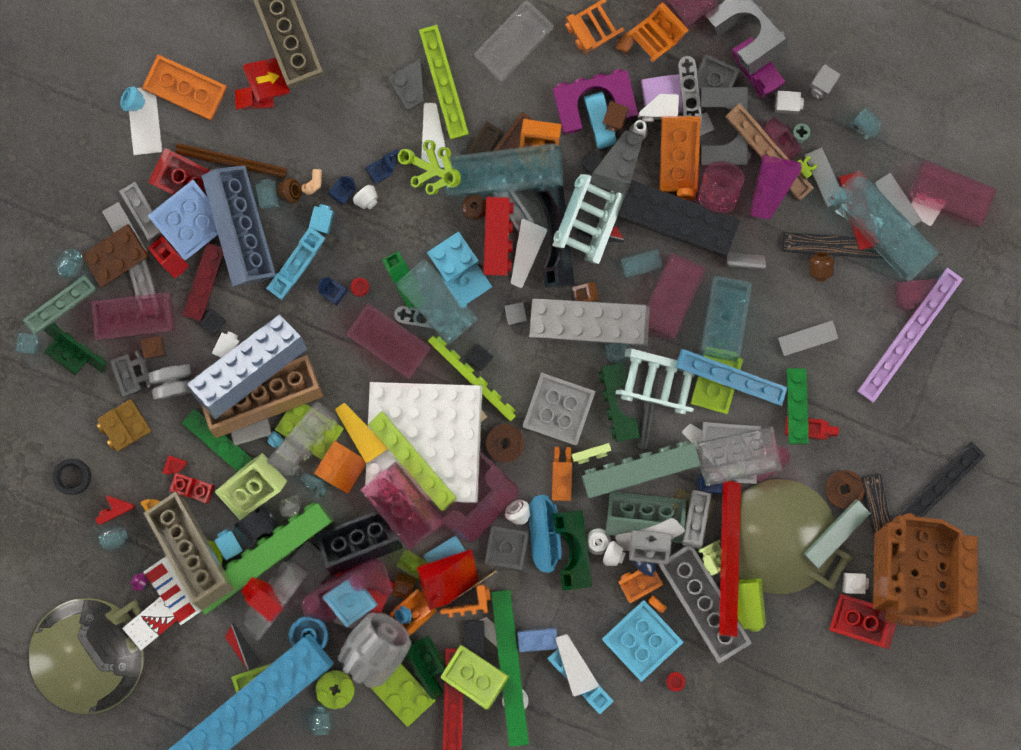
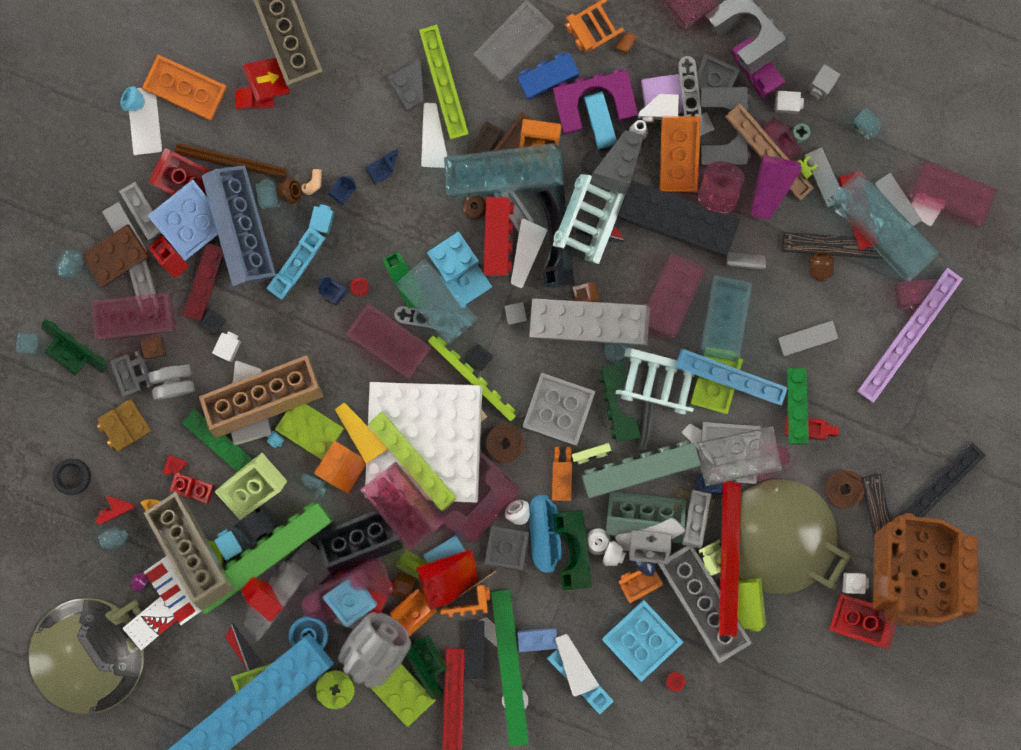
(59, 305): sand green tile -> none
(247, 366): brick -> none
(290, 506): clear plate -> none
(302, 439): clear slope -> none
(320, 721): clear light blue head -> none
(366, 197): white cone -> none
(403, 615): dark azure plate -> none
(433, 168): lime plant -> none
(474, 677): lime plate -> none
(547, 75): none -> blue brick
(615, 117): reddish brown brick -> none
(641, 263): clear light blue plate -> none
(657, 604): orange tile -> none
(659, 32): orange plate -> none
(686, 193): orange tile -> none
(836, 533): tile -> none

